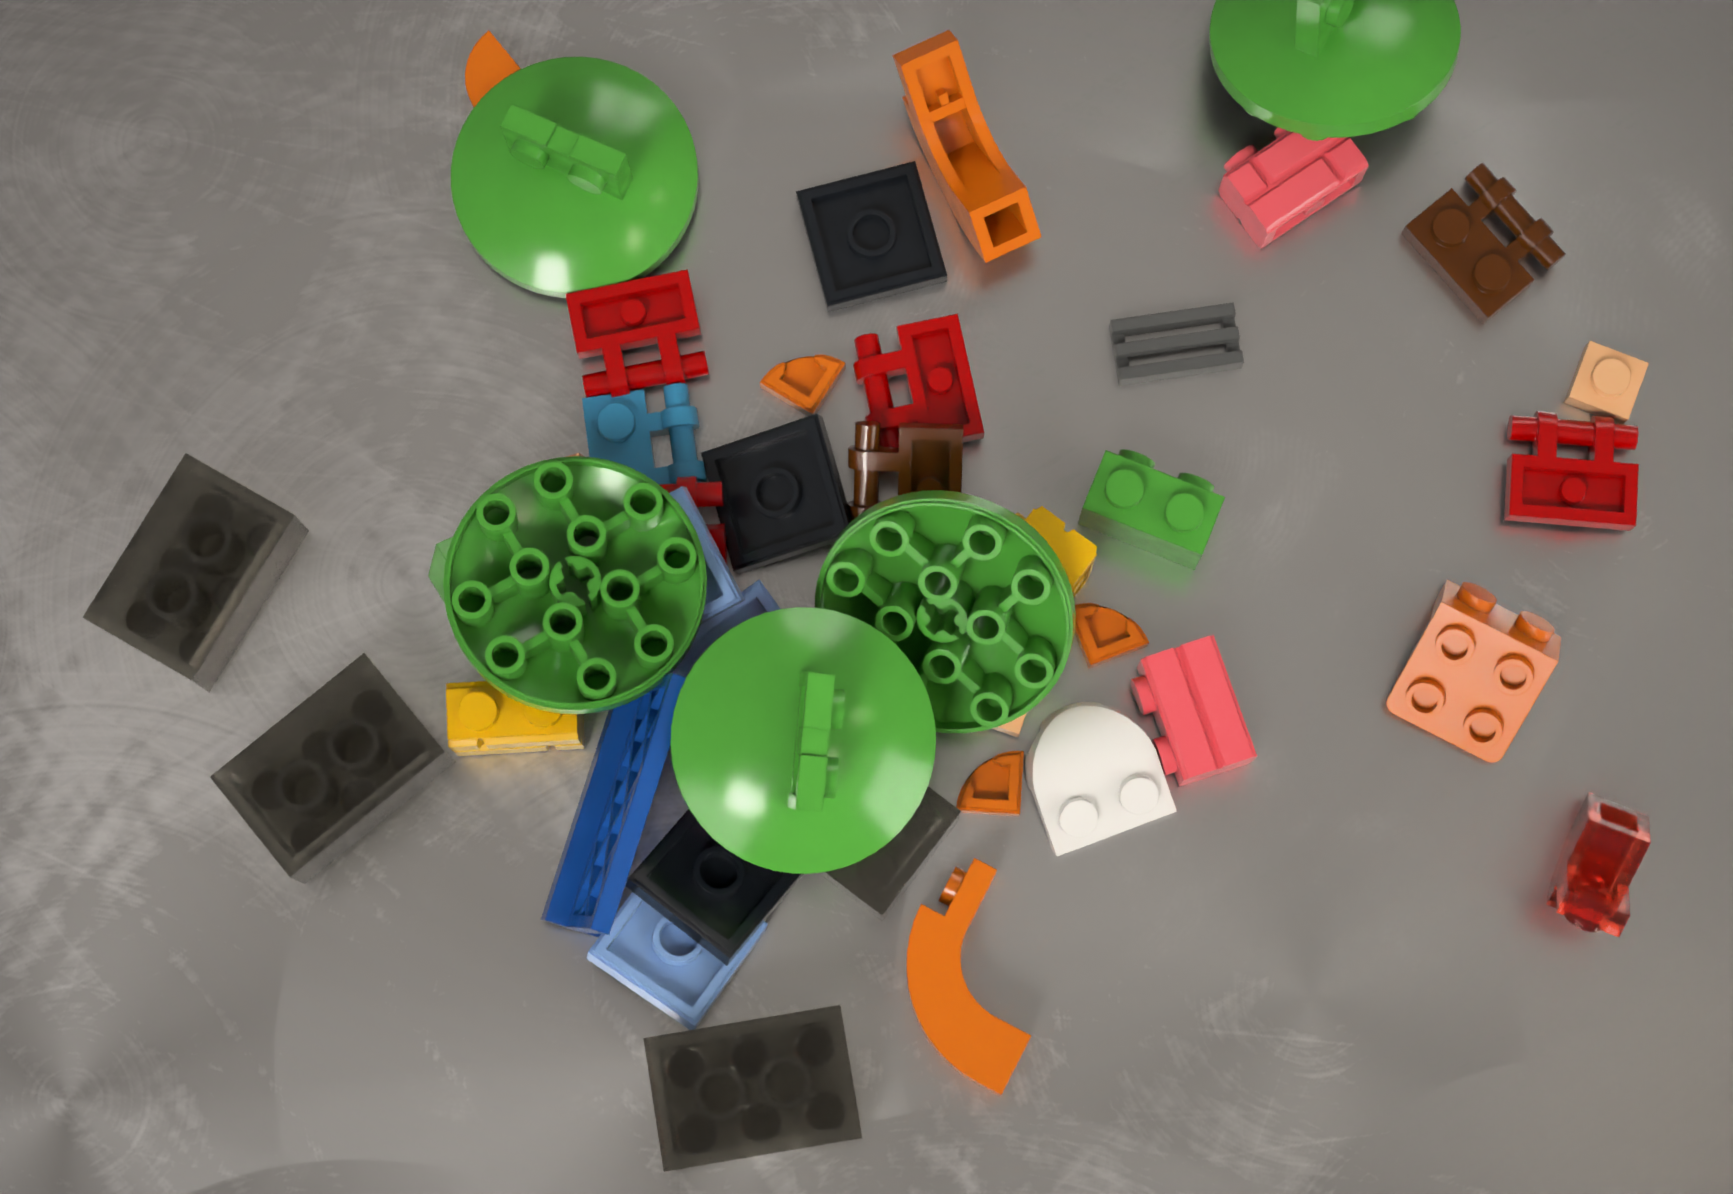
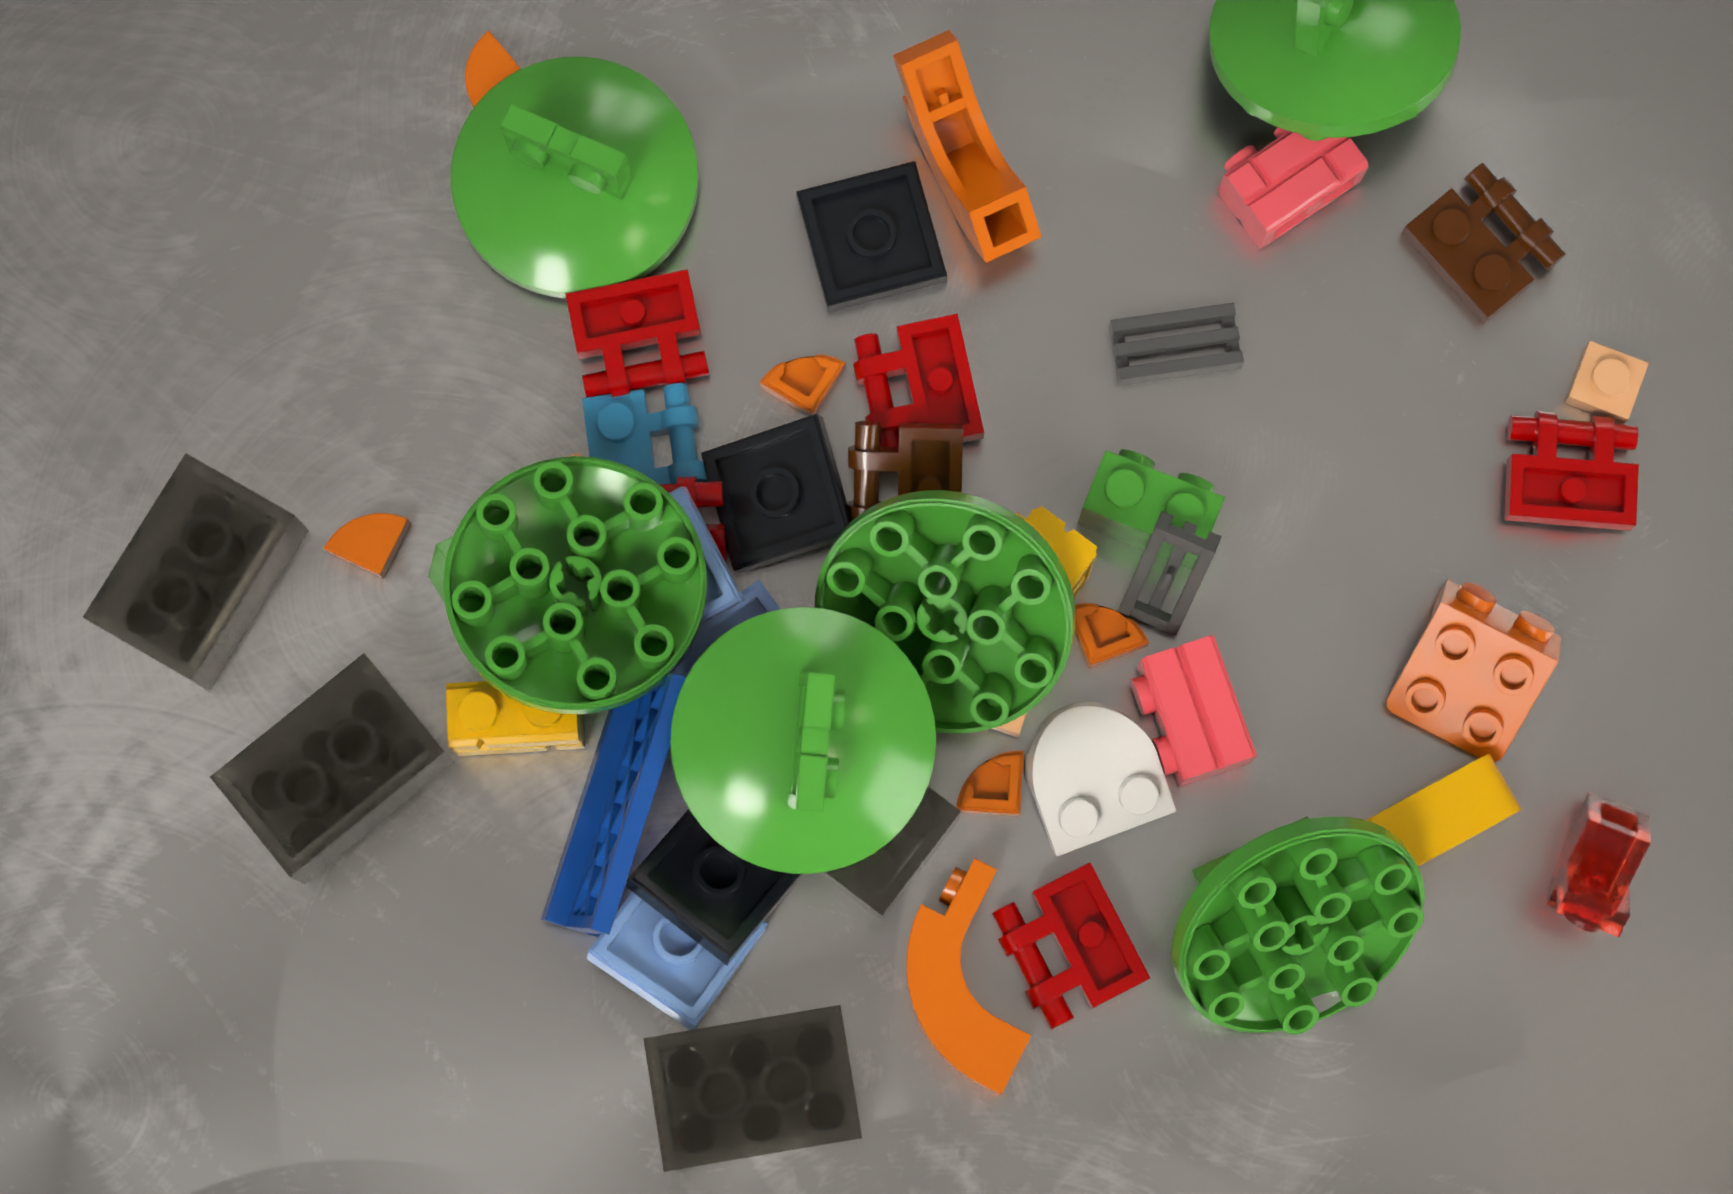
(369, 541): none -> orange tile
(1089, 937): none -> red plate
(1183, 541): none -> dark grey tile
(1296, 919): none -> bright green bracket
(1450, 810): none -> yellow beam

